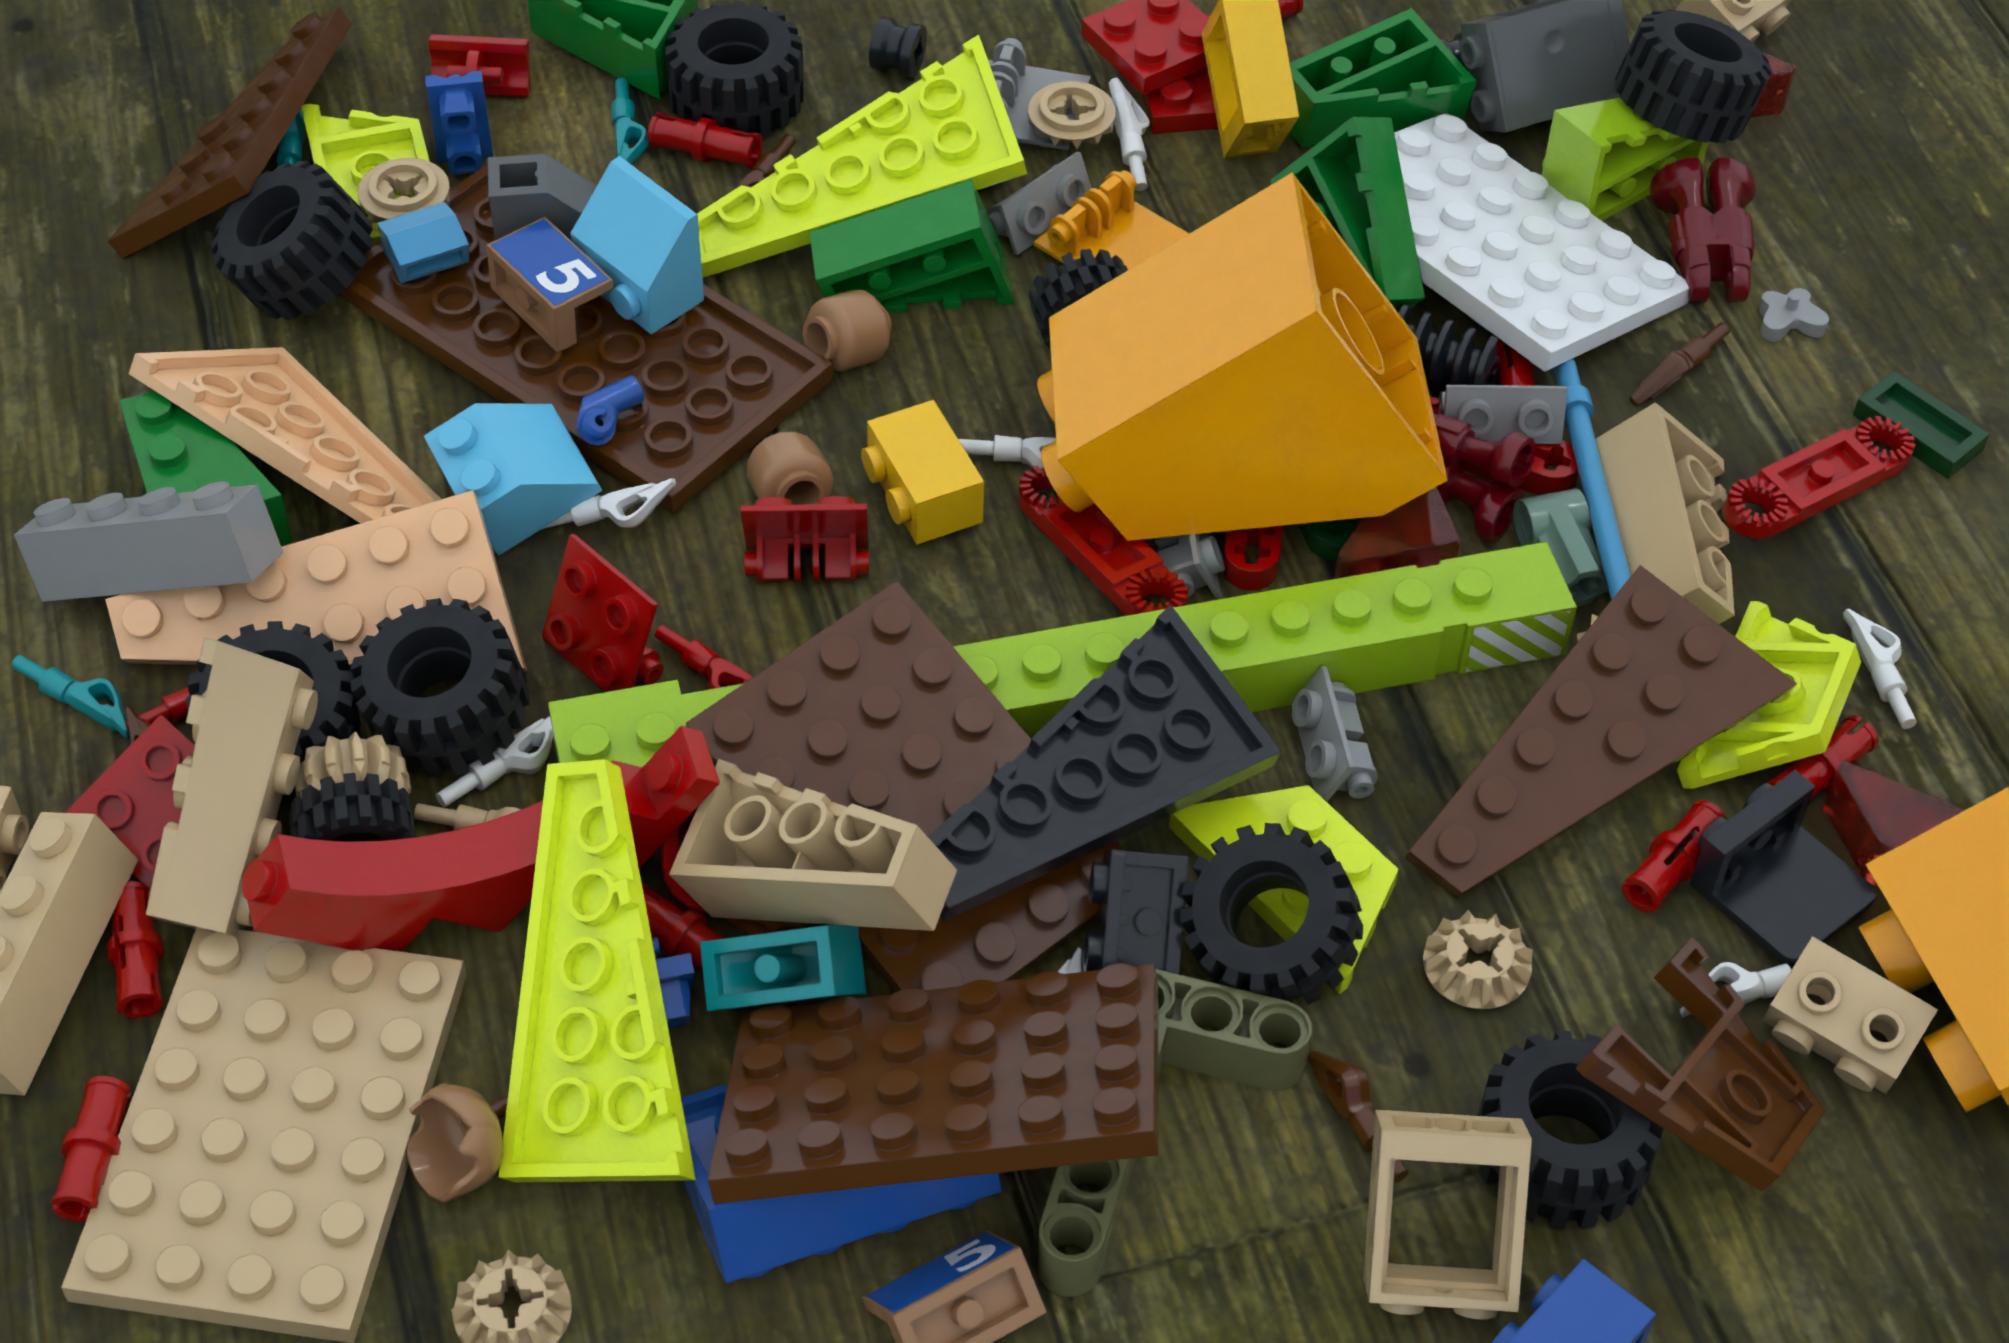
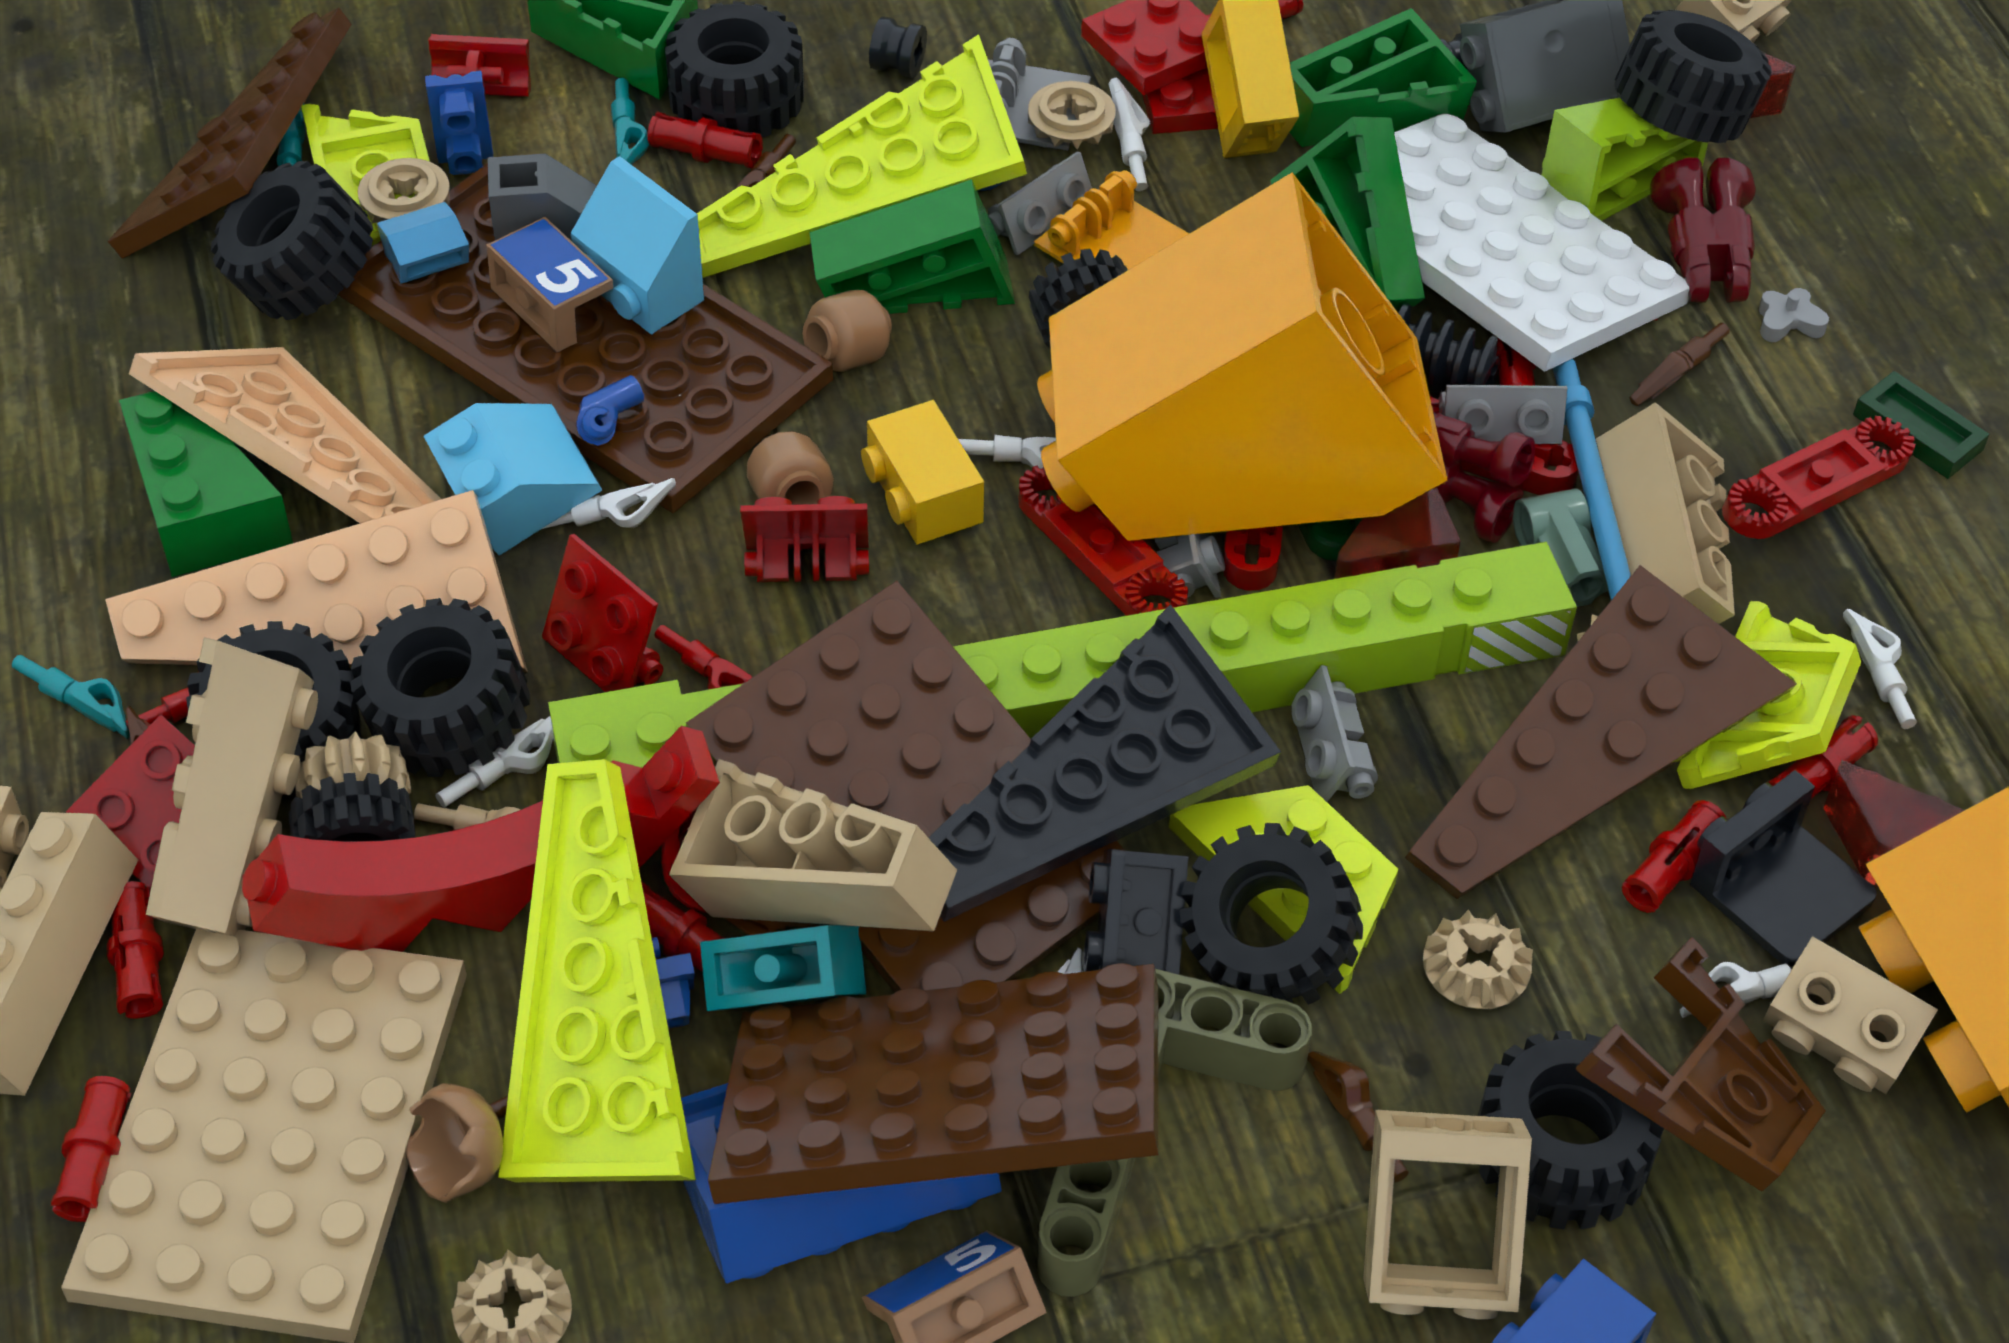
(149, 542): light grey brick -> none

